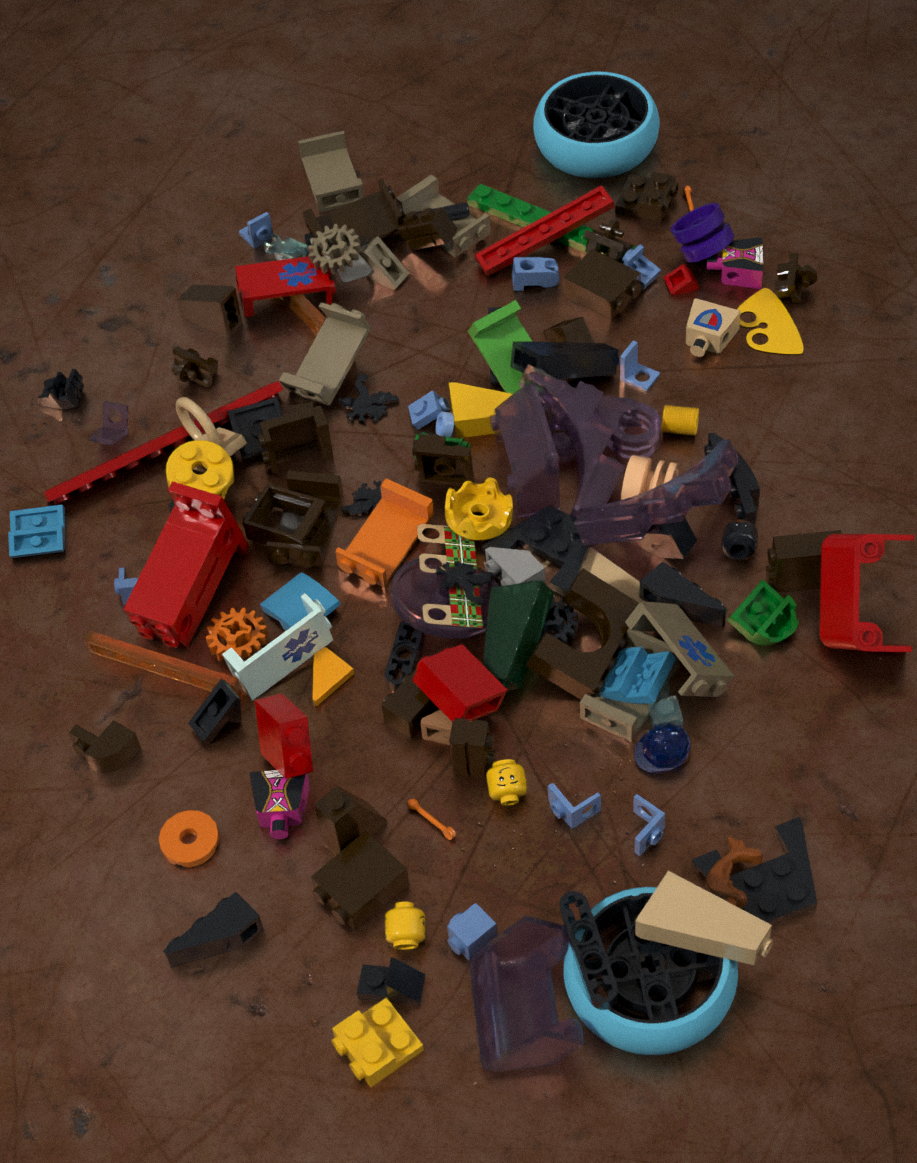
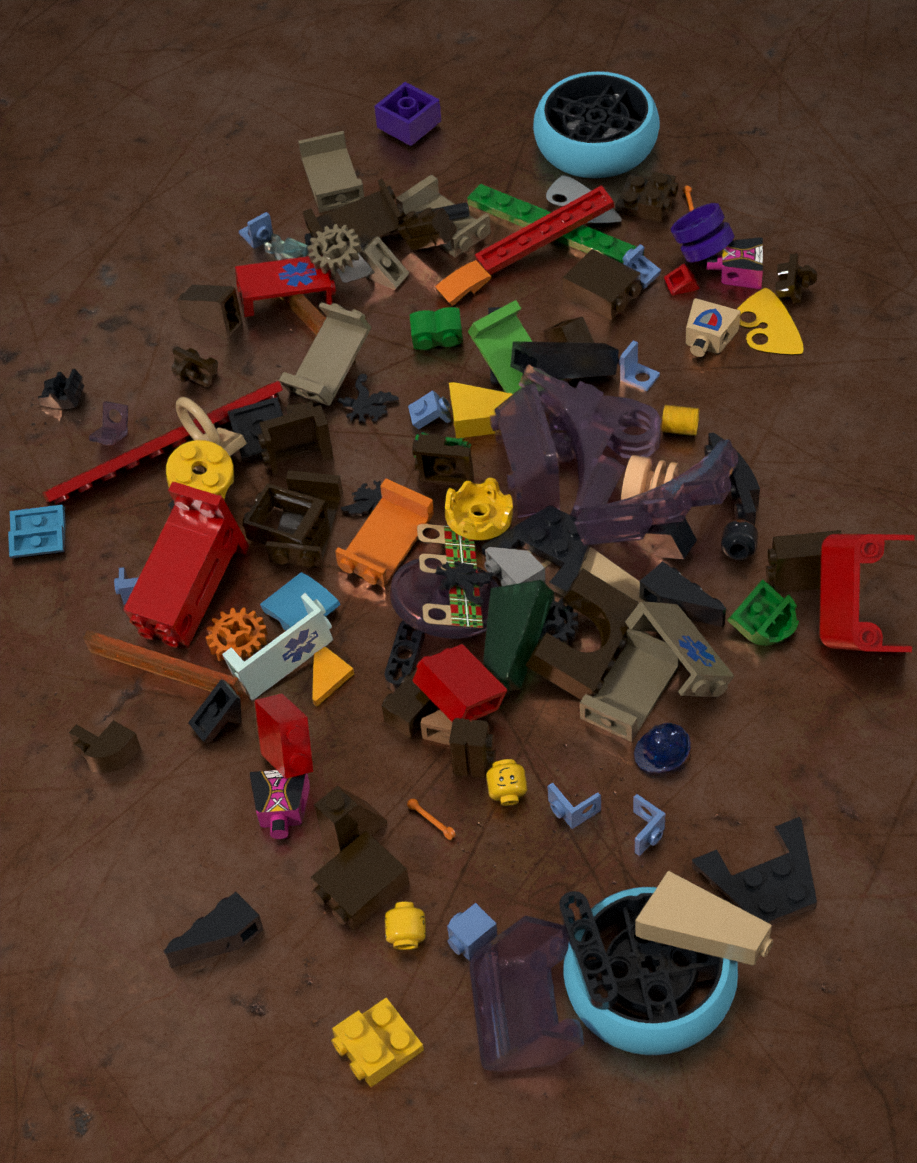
(184, 824): orange tile -> none
(396, 983): black slope -> none
(408, 113): none -> dark purple brick
(436, 328): none -> green brick
(445, 424): light blue tile -> none
(460, 282): none -> orange slope
(534, 271): medium blue leg -> none
(572, 190): none -> light grey piece
(597, 240): dark brown hips -> none
(637, 676): dark azure slope -> none
(665, 708): clear light blue plate -> none
(719, 875): dark orange animal -> none

